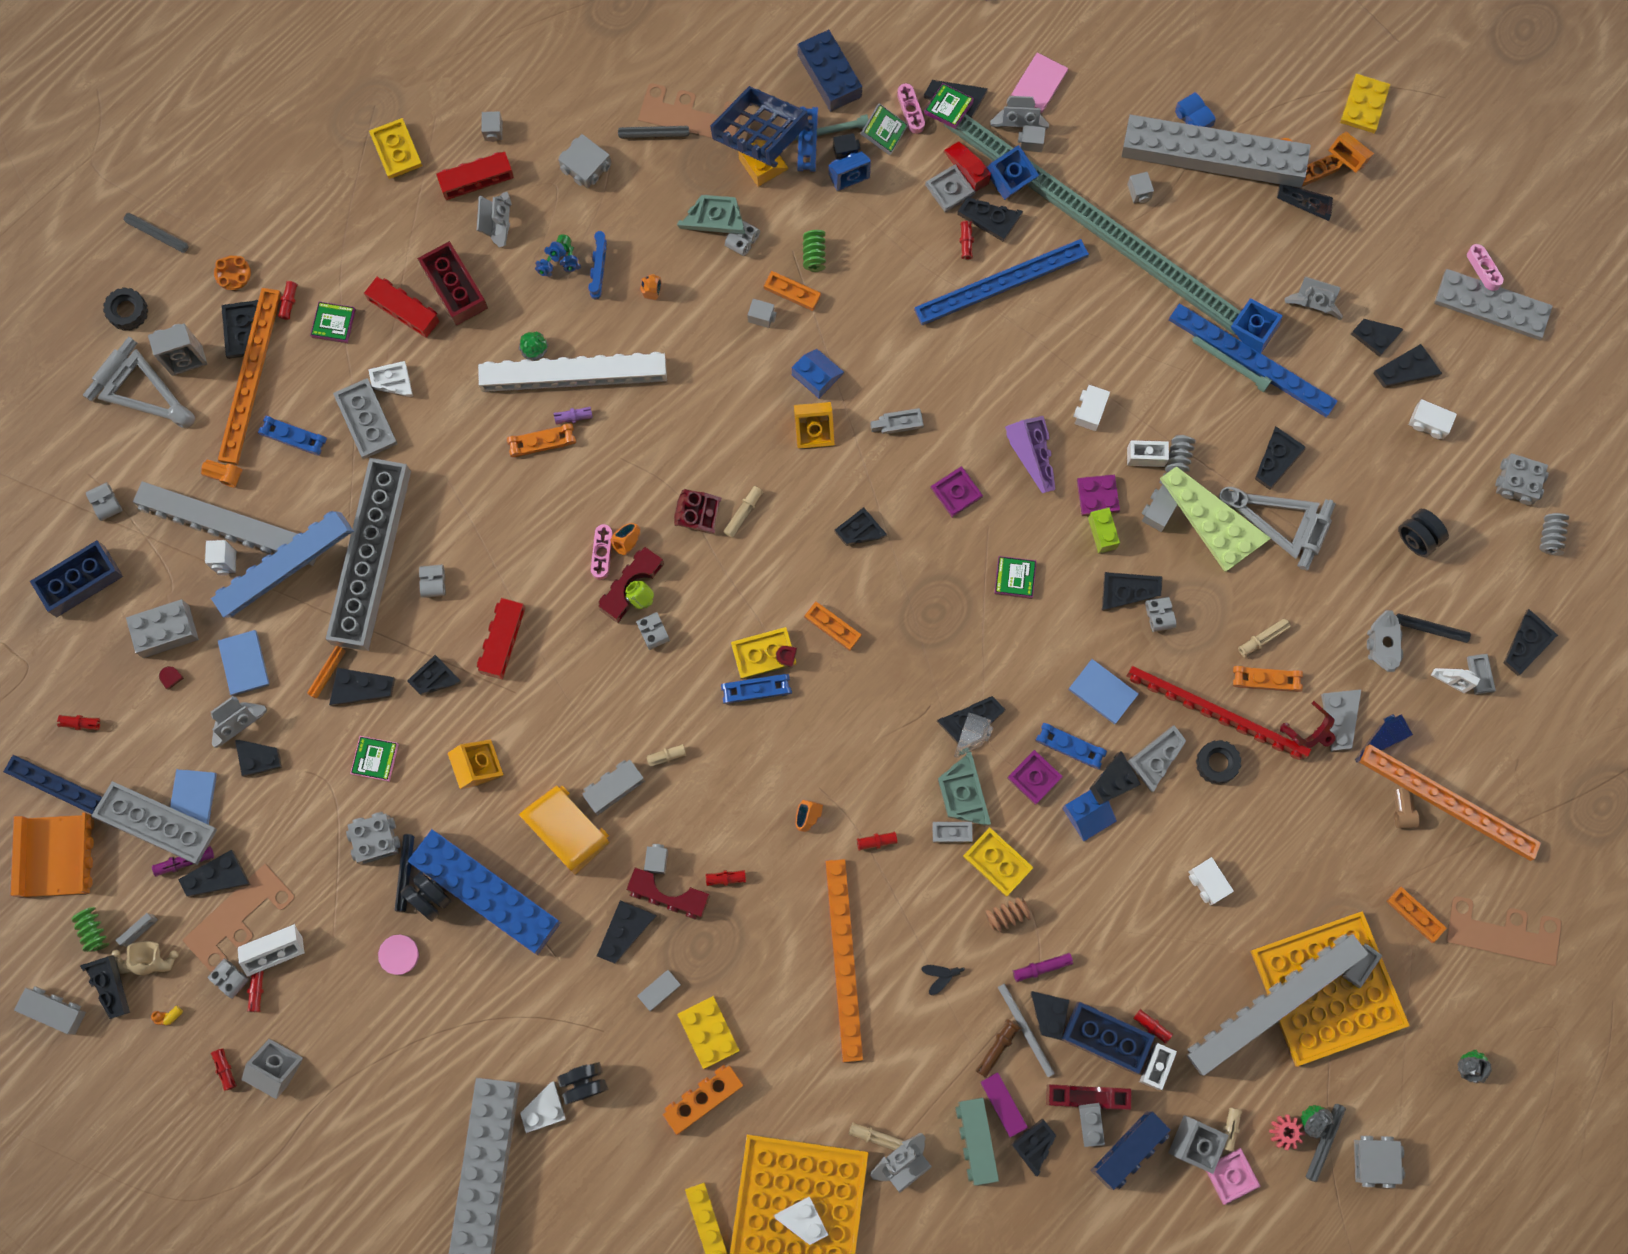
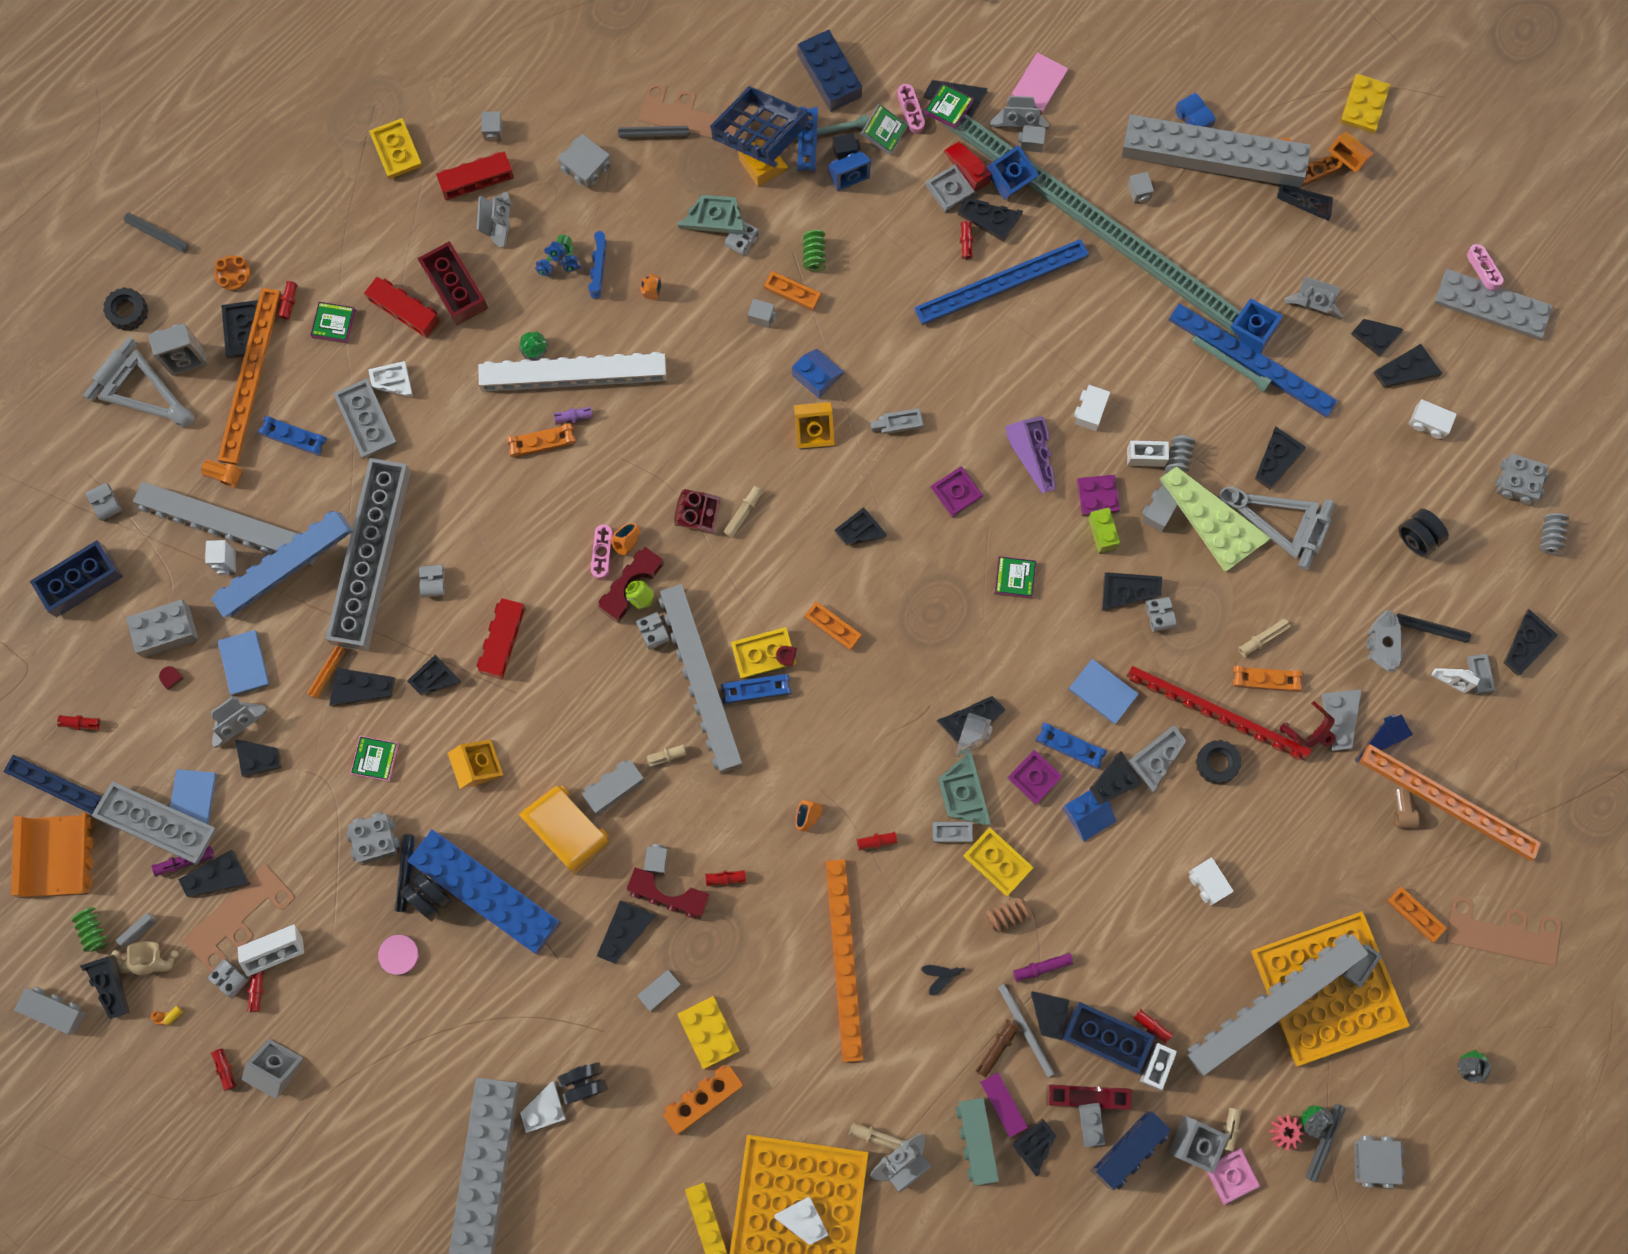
(700, 678): none -> light grey brick

